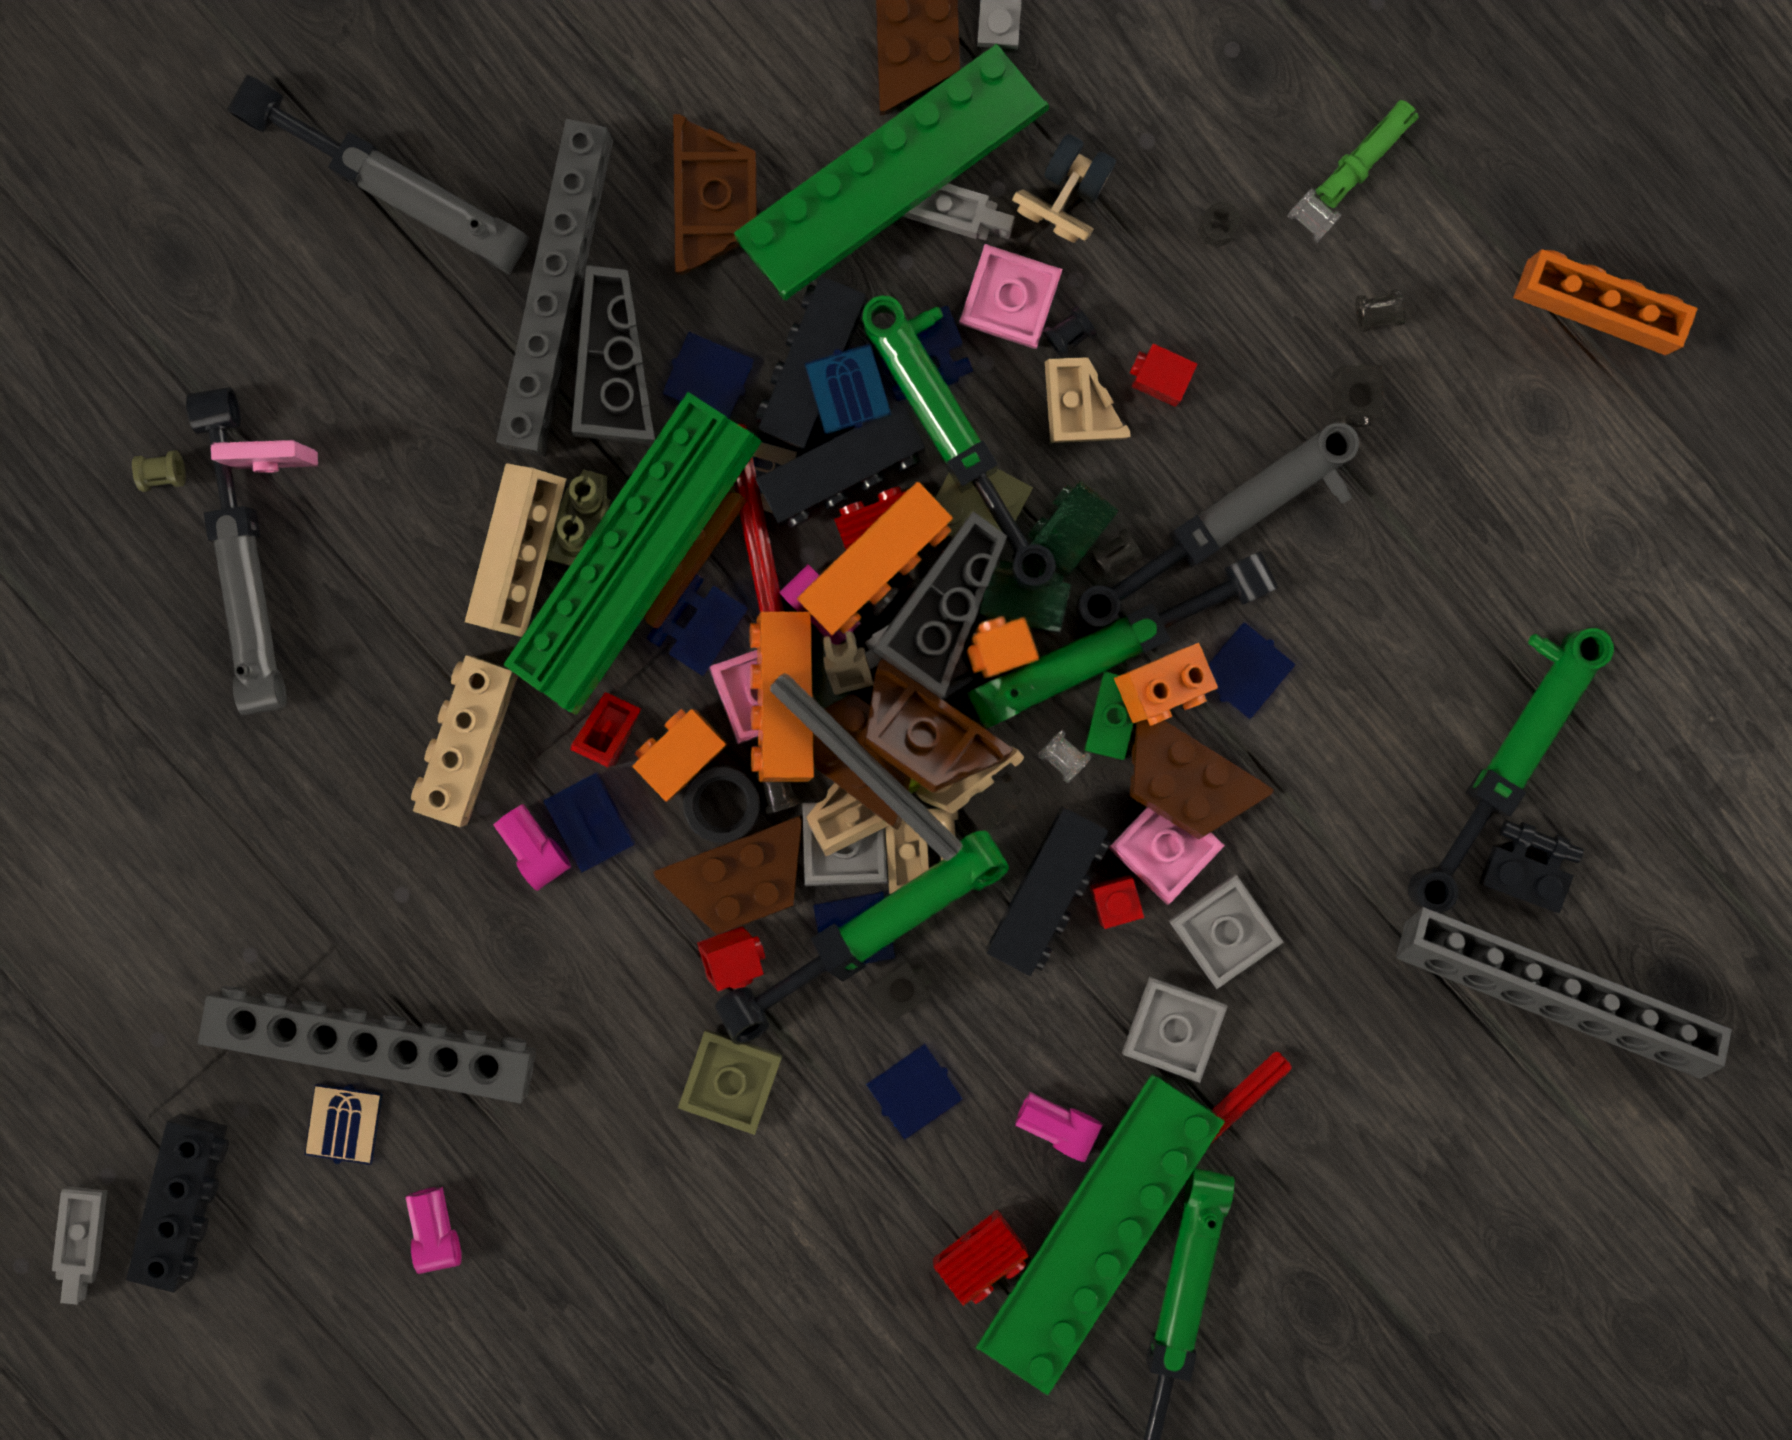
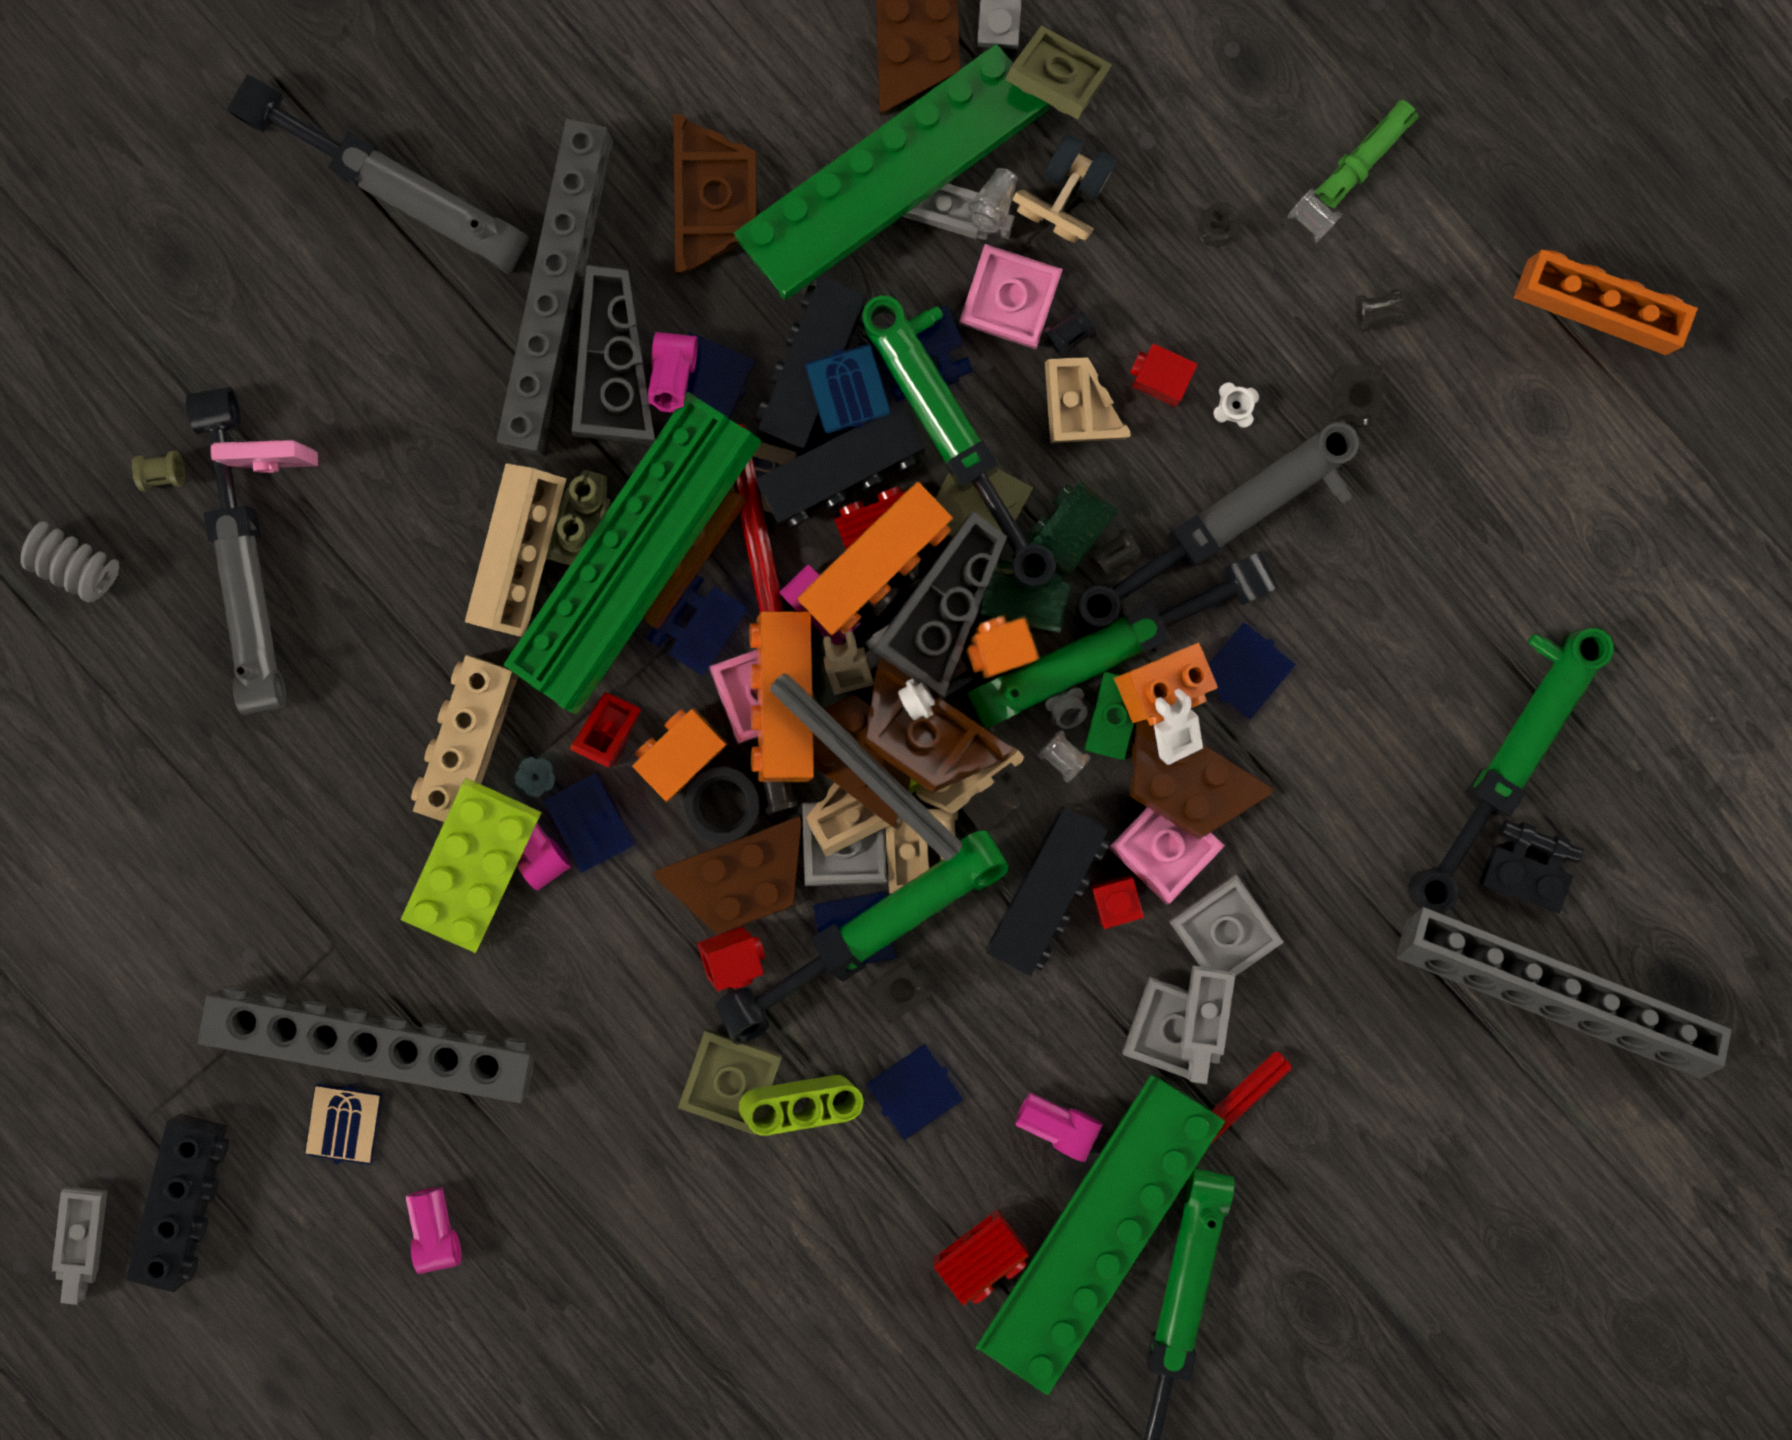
(65, 565): none -> light grey piece
(470, 865): none -> lime plate
(542, 768): none -> clear light blue plate
(672, 362): none -> dark pink piece
(818, 1112): none -> lime beam
(917, 699): none -> white plate
(992, 203): none -> clear cone
(1059, 72): none -> olive plate
(1067, 708): none -> dark grey plate
(1180, 731): none -> white plate
(1206, 1020): none -> light grey hinge
(1246, 399): none -> white plate

